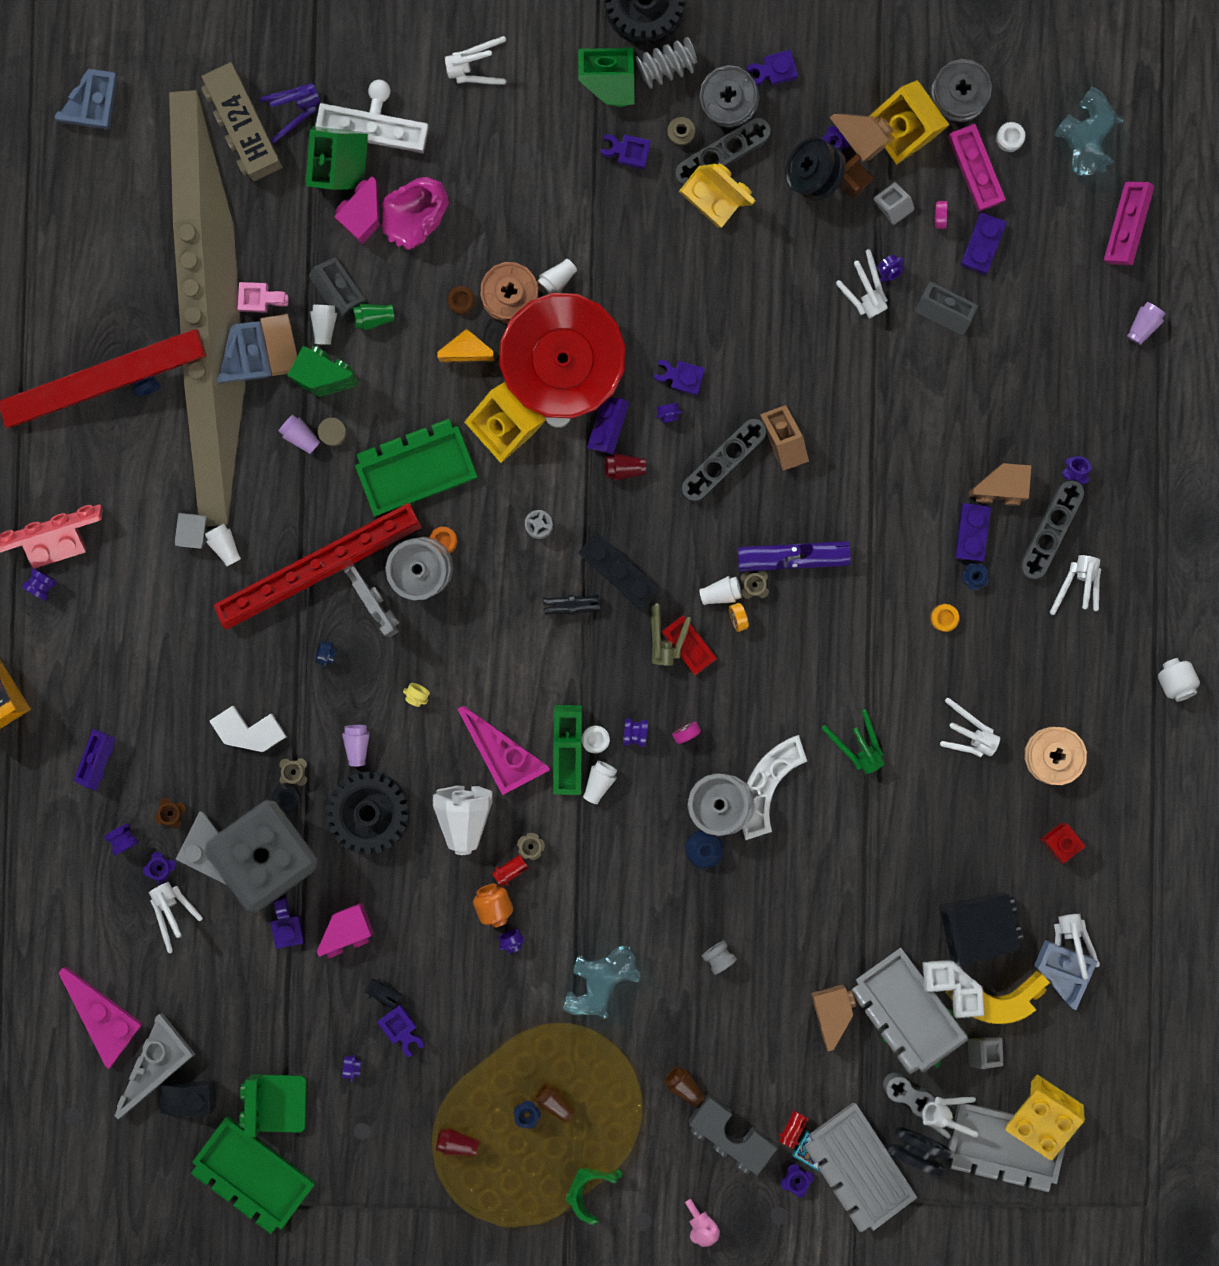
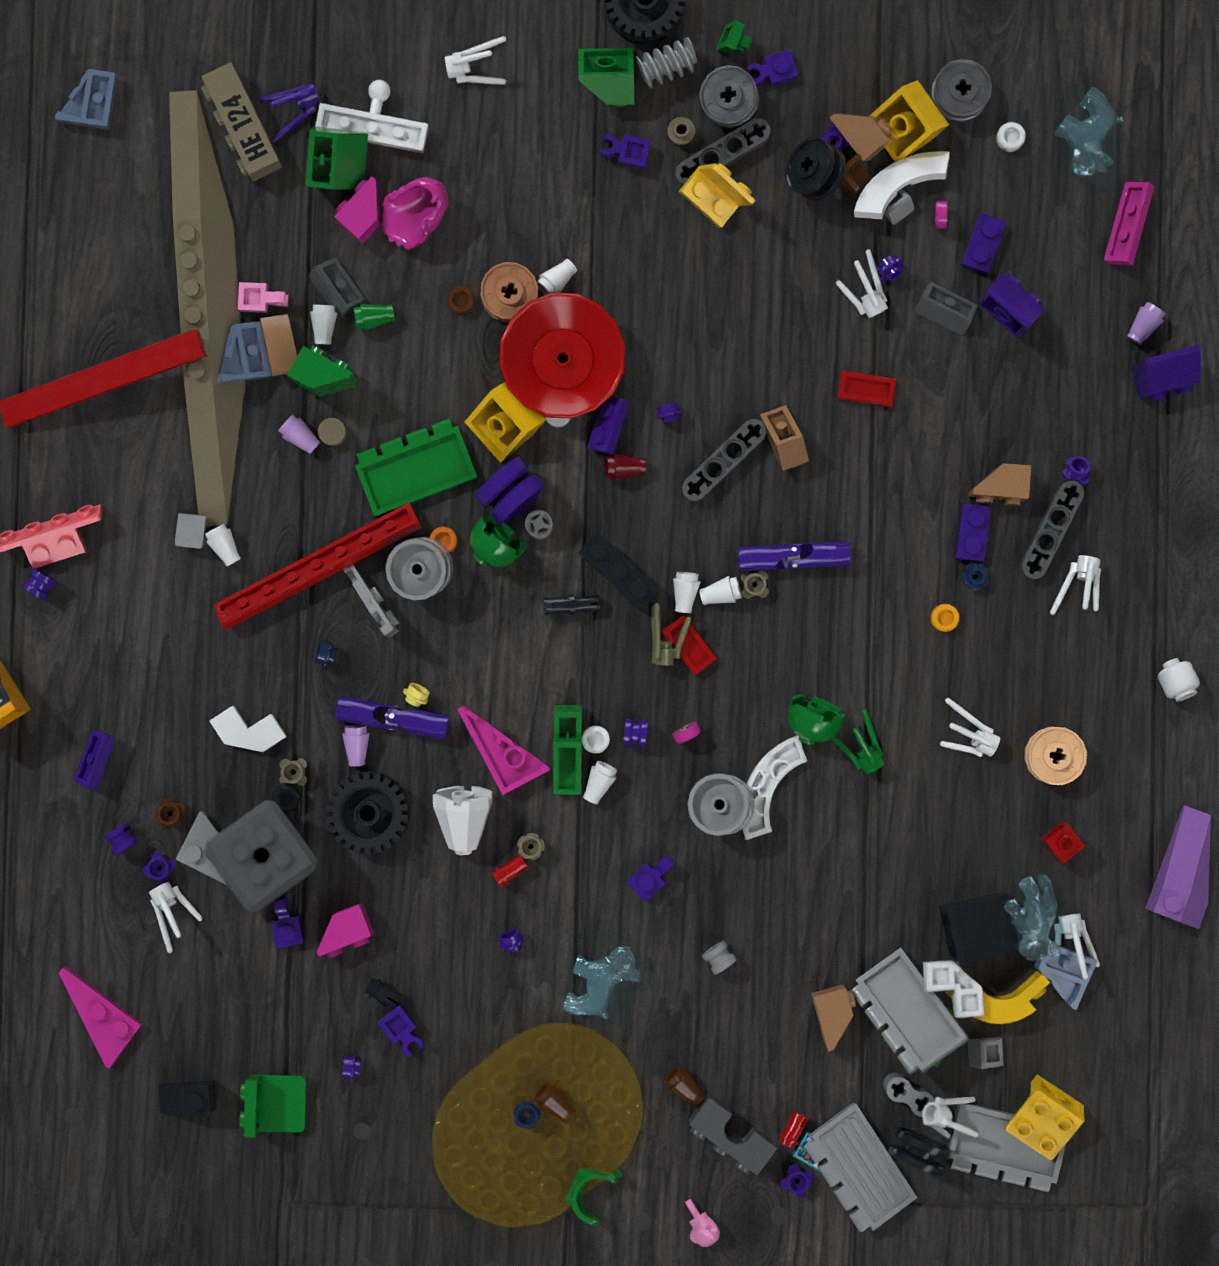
(146, 387): dark blue wheel -> none
(161, 1057): light grey wing -> none
(252, 1173): green hinge -> none
(411, 721): none -> dark purple piece
(455, 1143): dark red cone -> none
(465, 348): light orange slope -> none
(493, 905): orange head -> none
(494, 543): none -> green cylinder
(508, 488): none -> dark purple wheel
(648, 880): none -> dark purple plate
(684, 377): dark purple plate -> none
(685, 590): none -> white cone
(704, 849): dark blue brick -> none
(733, 39): none -> green tile
(738, 617): light orange tile -> none
(814, 719): none -> green cylinder
(866, 388): none -> red tile
(890, 180): none -> white tile
(976, 167): dark pink plate -> none
(1011, 305): none -> dark purple slope
(1035, 918): none -> clear light blue animal
(1168, 373): none -> dark purple slope
(1183, 877): none -> medium lavender wedge

